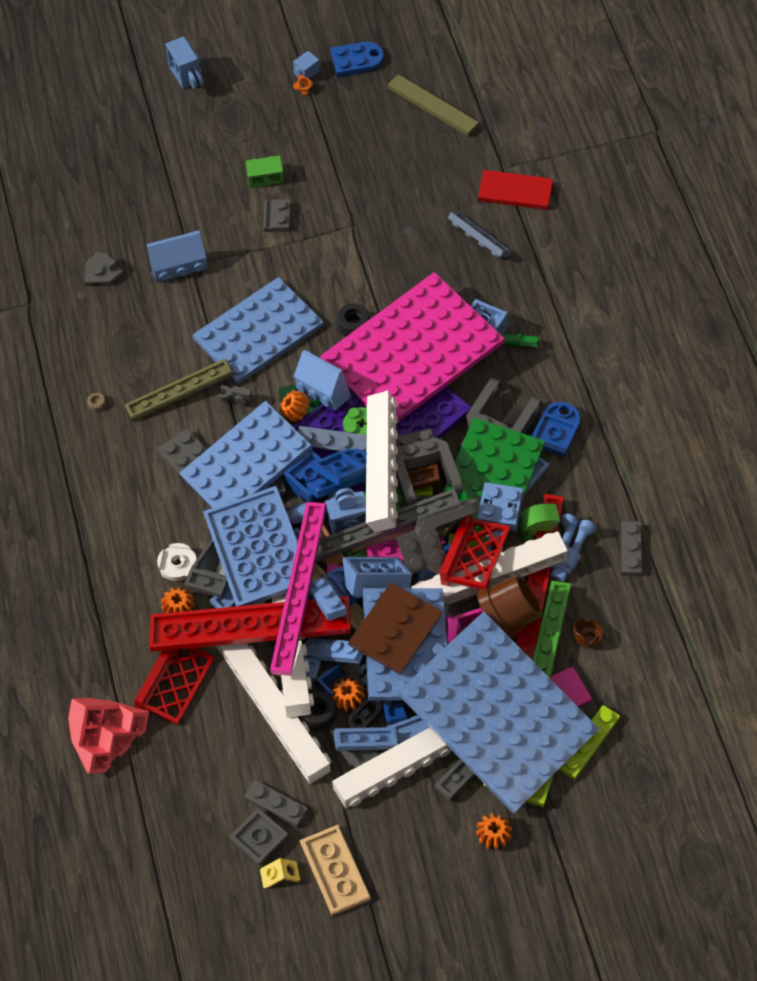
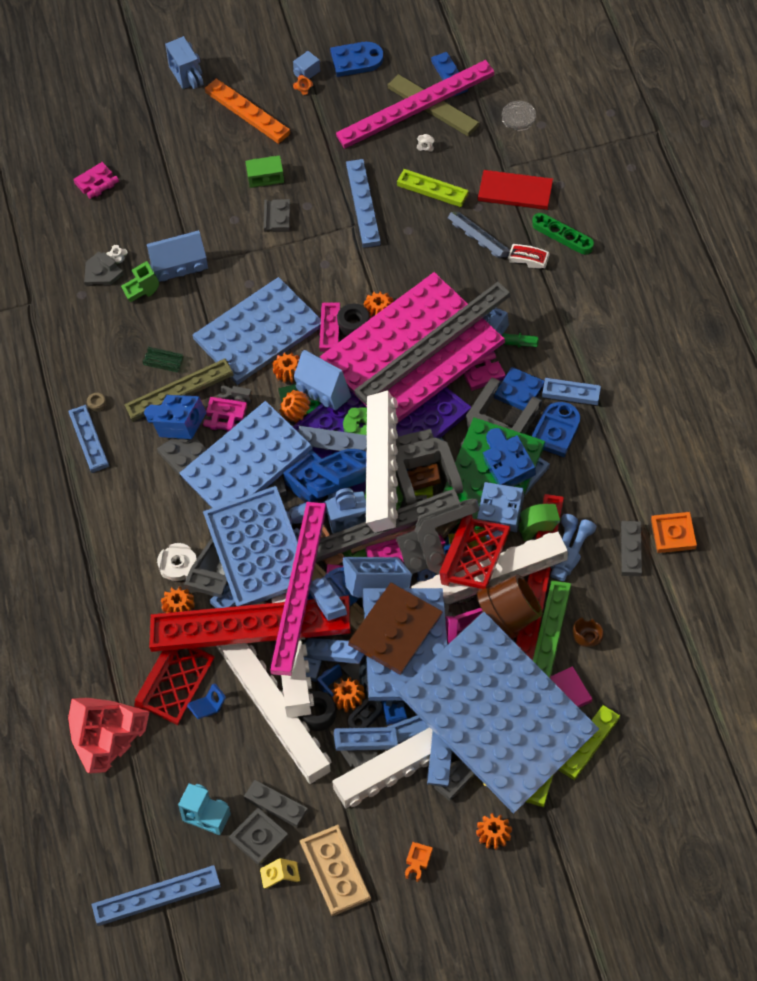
(88, 438): none -> medium blue tile
(89, 180): none -> dark pink plate
(117, 257): none -> white plate
(144, 283): none -> bright green brick
(155, 895): none -> medium blue plate
(164, 357): none -> clear green tile
(176, 416): none -> blue brick
(202, 811): none -> medium azure brick
(207, 705): none -> blue bracket
(224, 409): none -> dark pink plate
(247, 111): none -> orange plate
(285, 367): none -> orange gear
(329, 326): none -> dark pink plate
(363, 203): none -> medium blue plate
(377, 303): none -> orange gear
(415, 104): none -> dark pink plate
(418, 858): none -> orange plate
(425, 139): none -> white plate
(432, 188): none -> lime plate
(433, 342): none -> dark grey plate
(439, 762): none -> medium blue plate
(445, 67): none -> blue plate
(479, 377): none -> dark pink plate
(509, 458): none -> blue brick
(518, 115): none -> clear tile
(518, 388): none -> blue plate
(531, 255): none -> slope
(561, 235): none -> green beam
(571, 391): none -> medium blue plate
(673, 532): none -> orange plate

